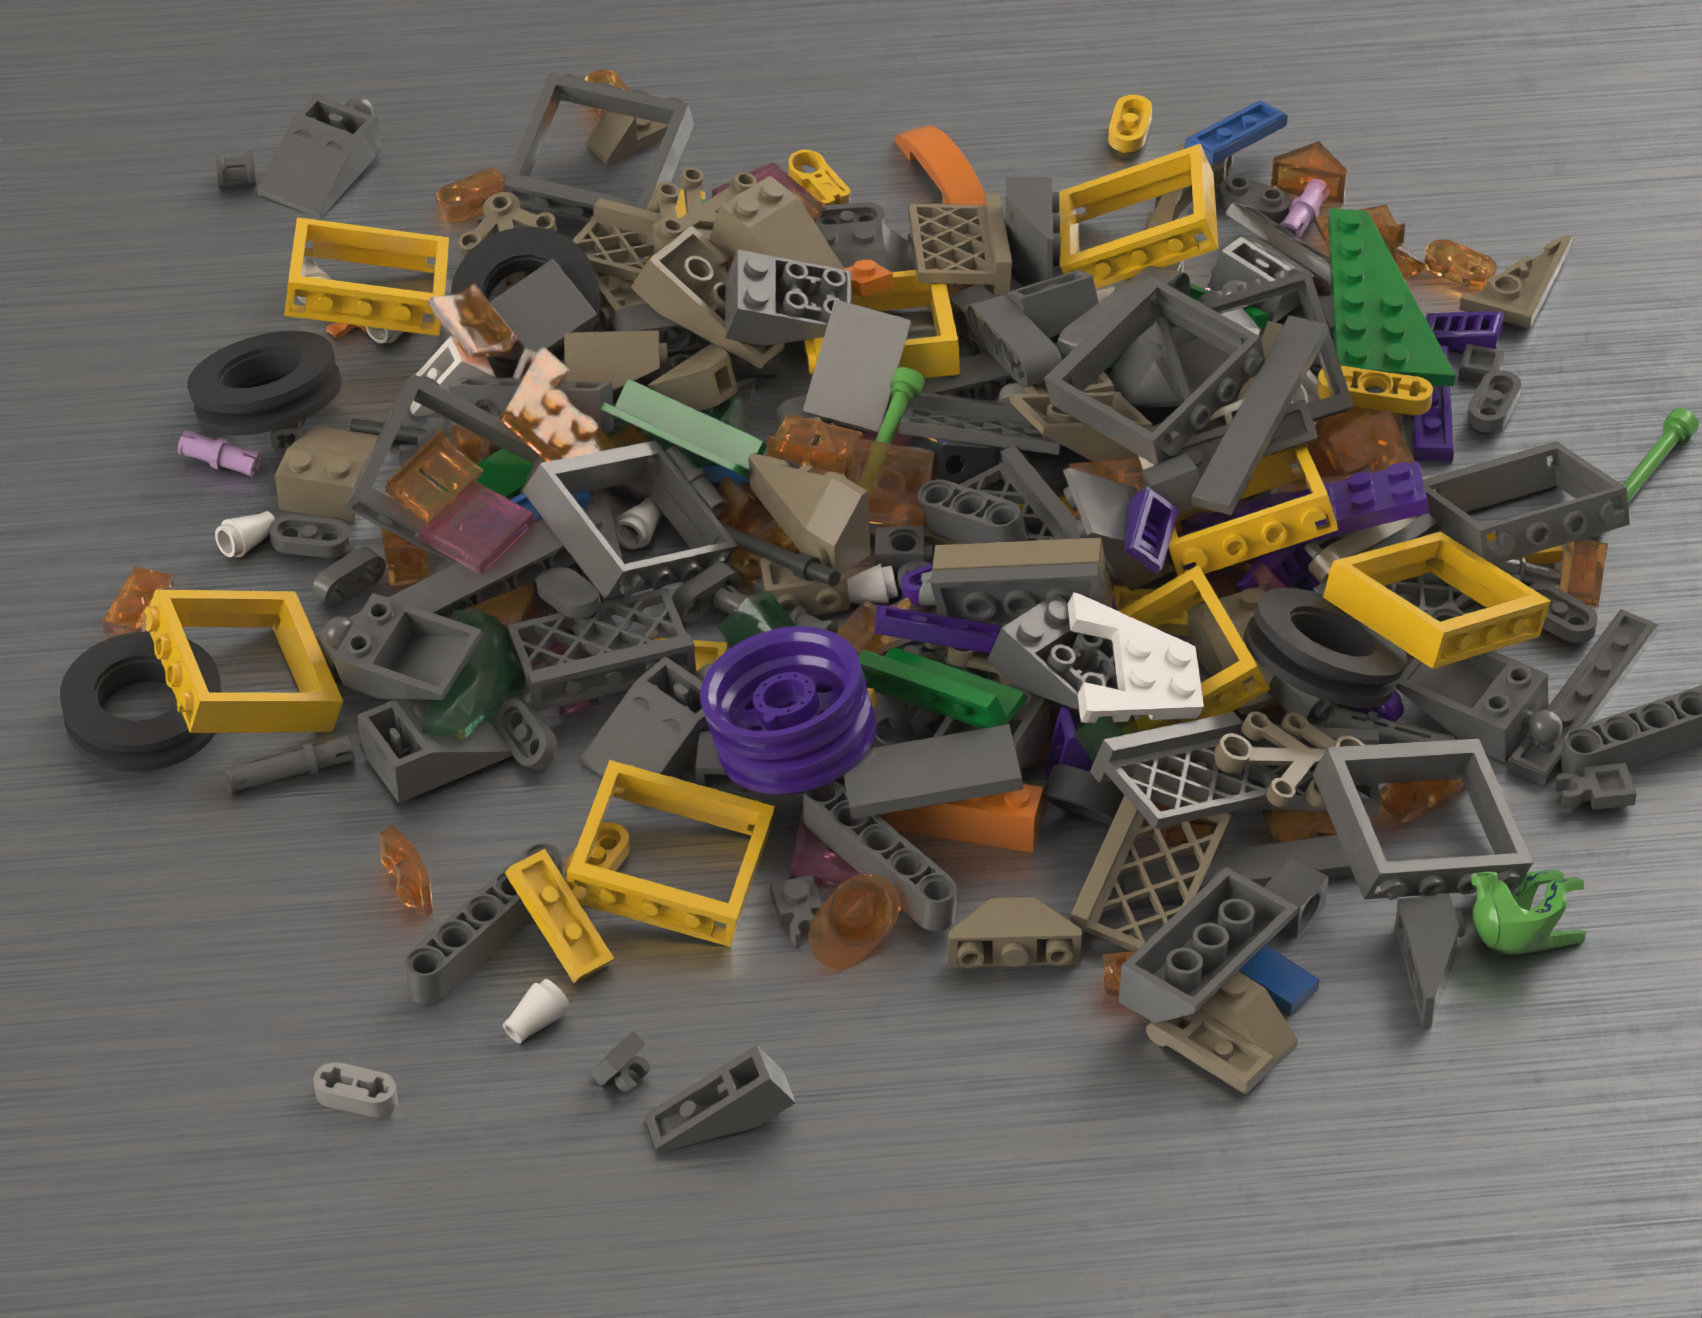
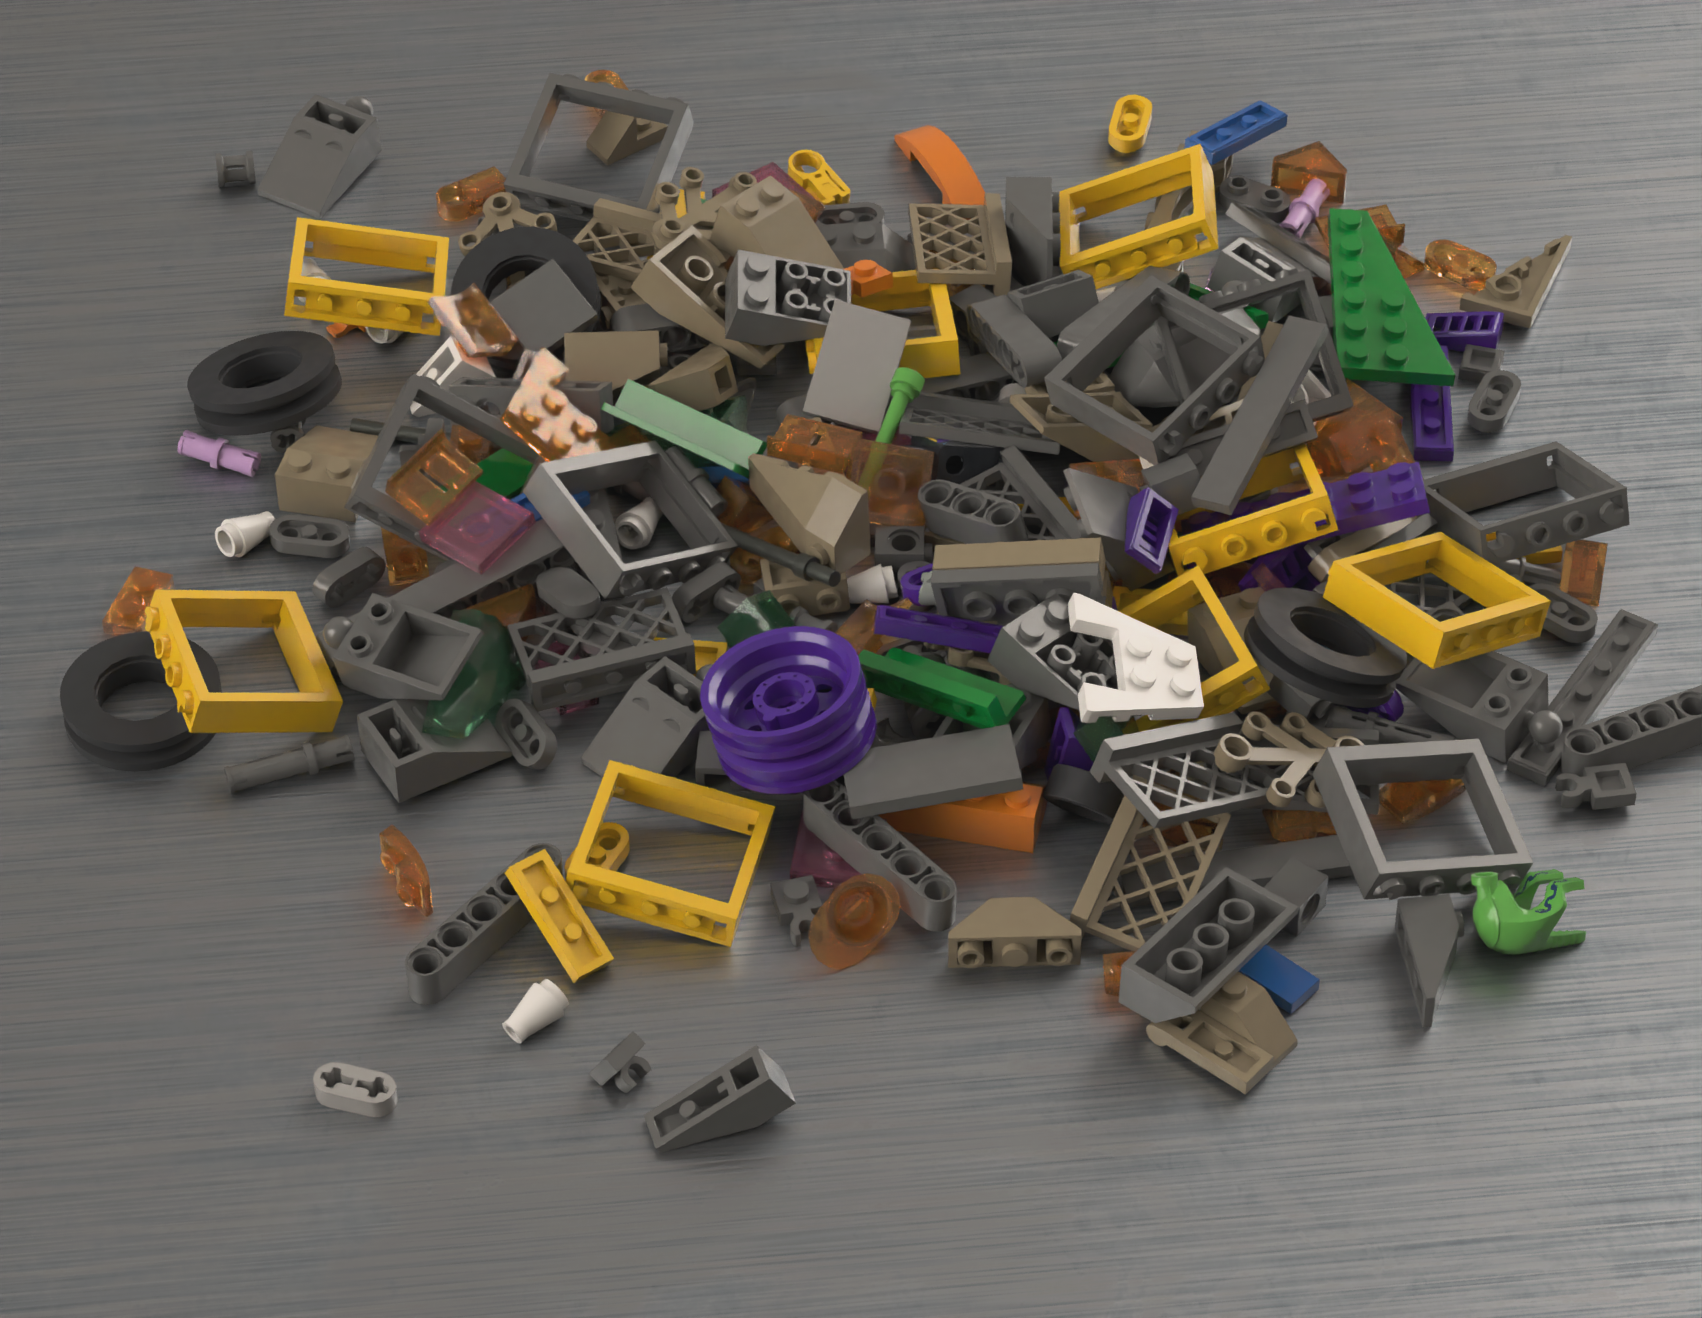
(1412, 395): yellow beam -> none
(1677, 429): bright green piece -> none

